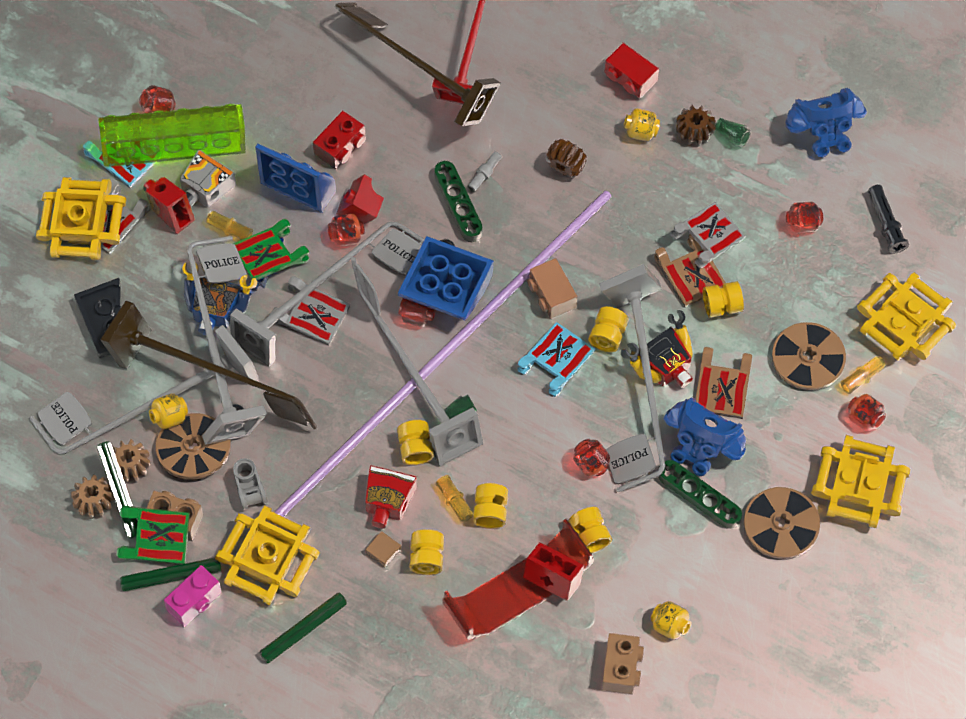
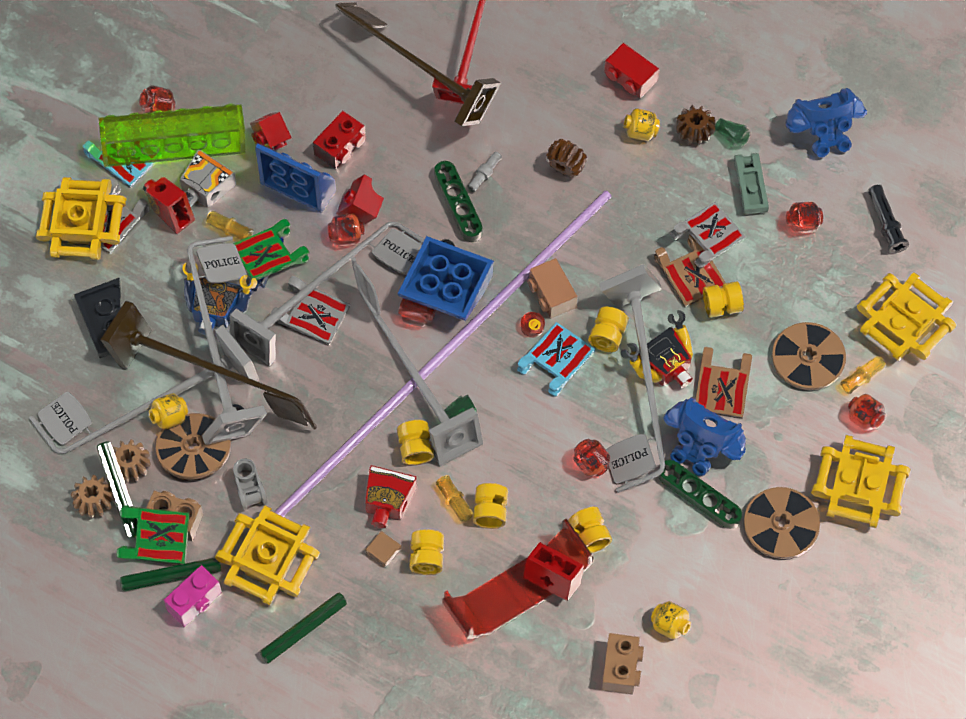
(270, 131): none -> red brick
(532, 324): none -> clear red tile
(751, 183): none -> sand green plate

